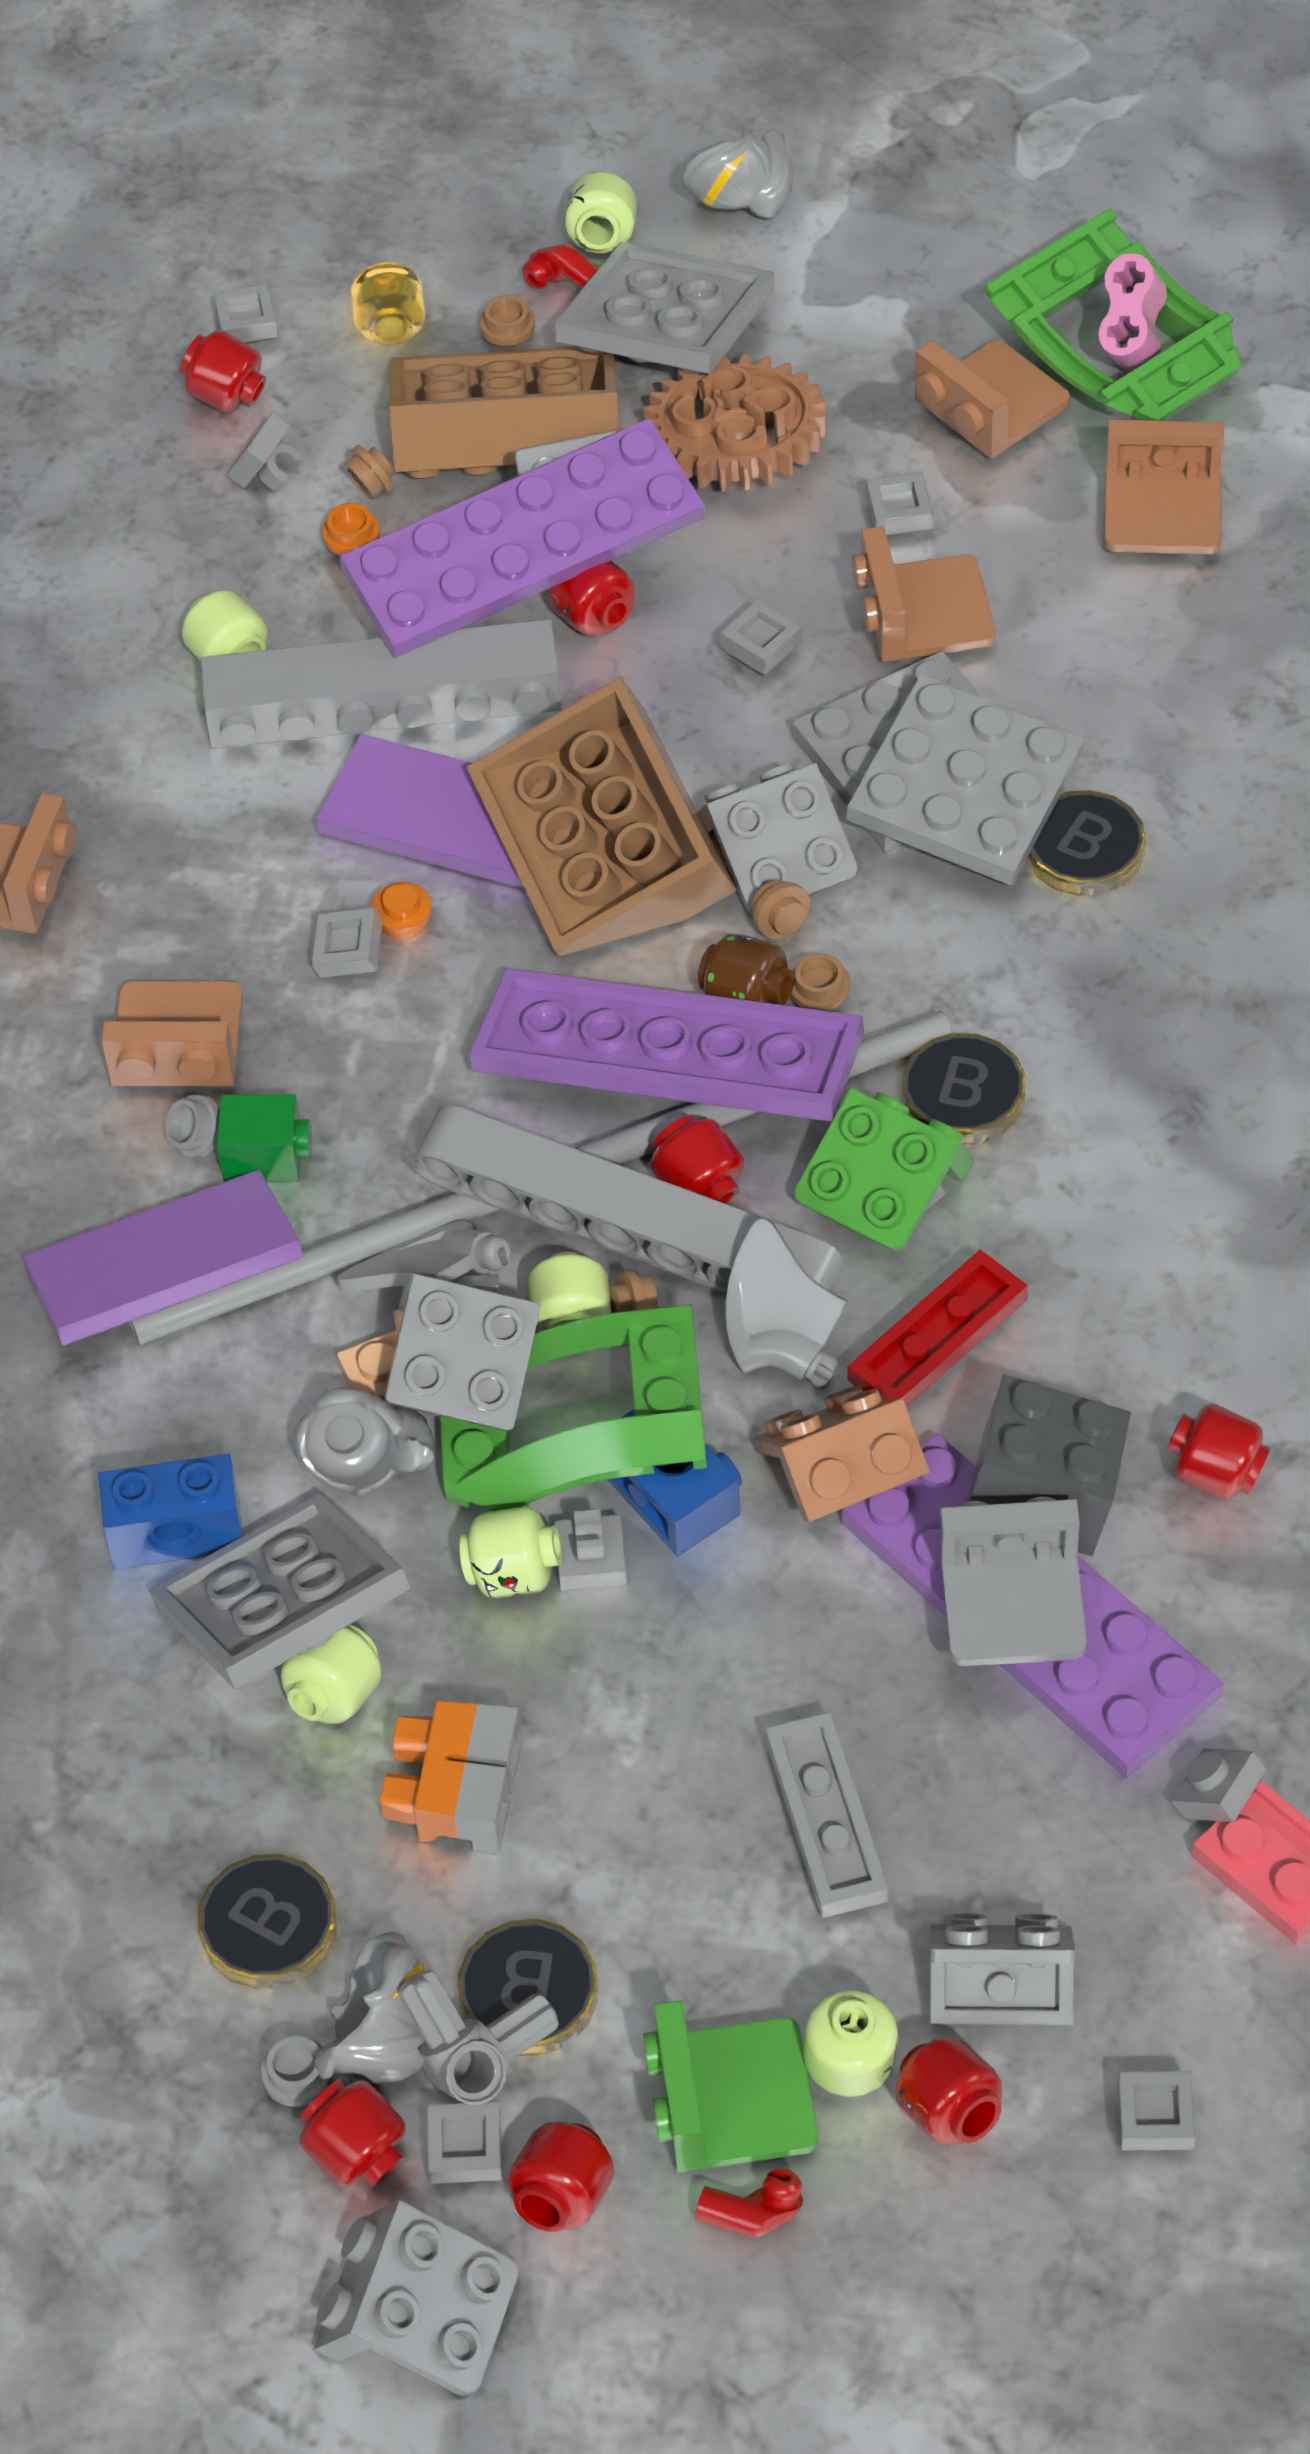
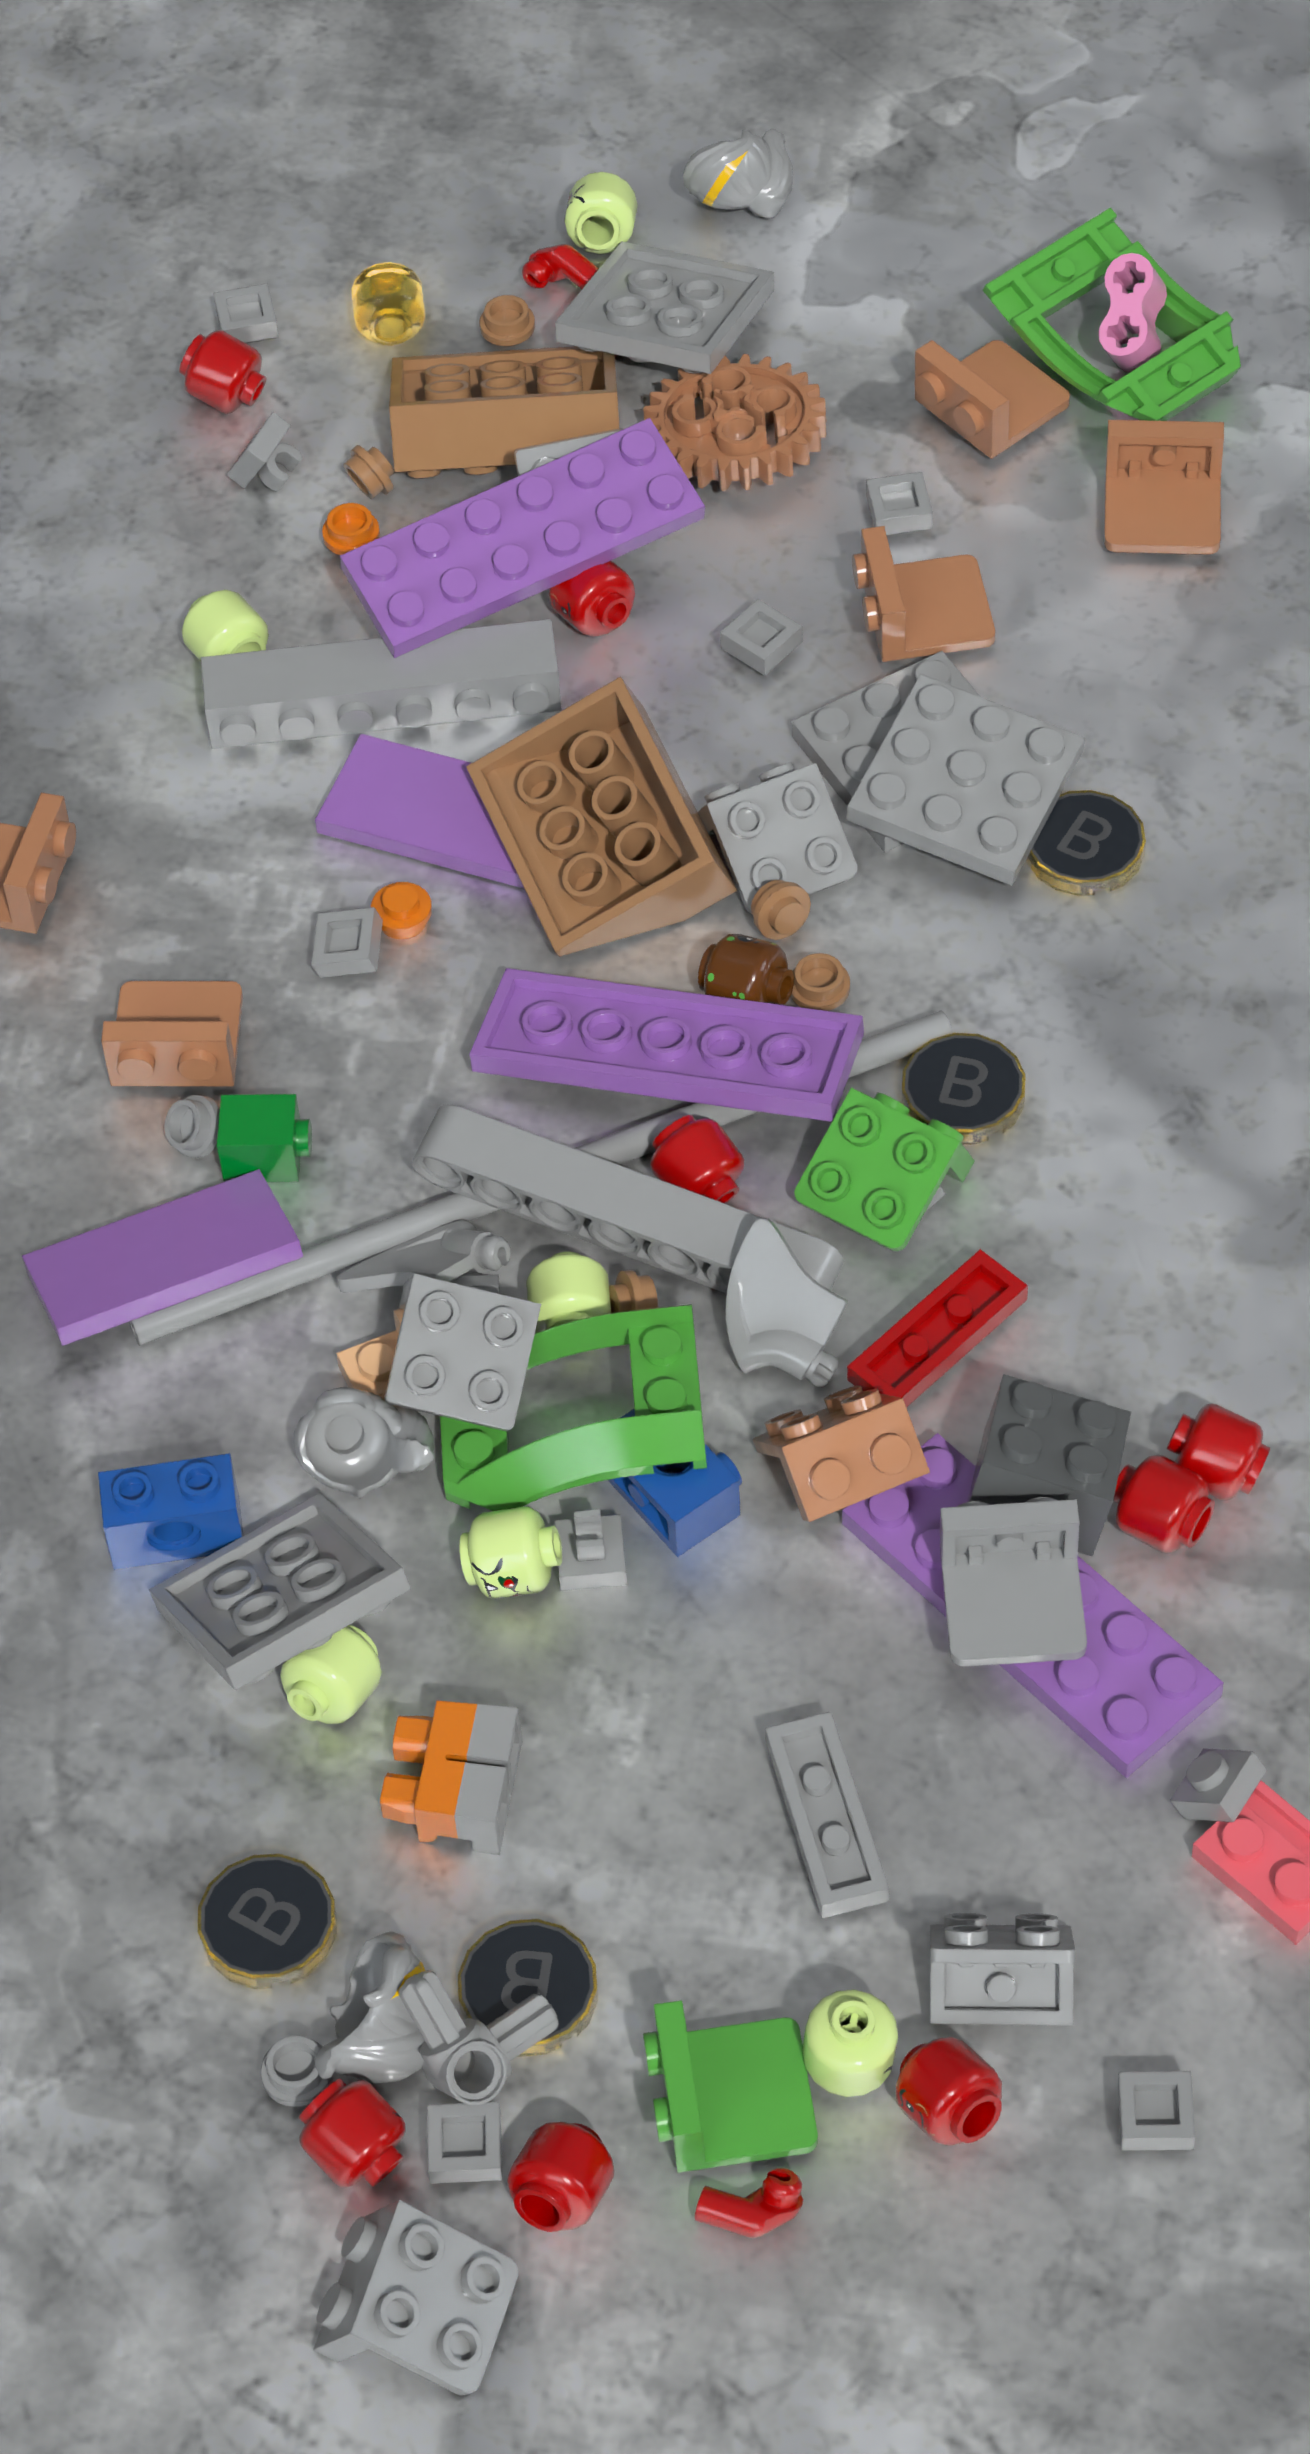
(1162, 1504): none -> red head

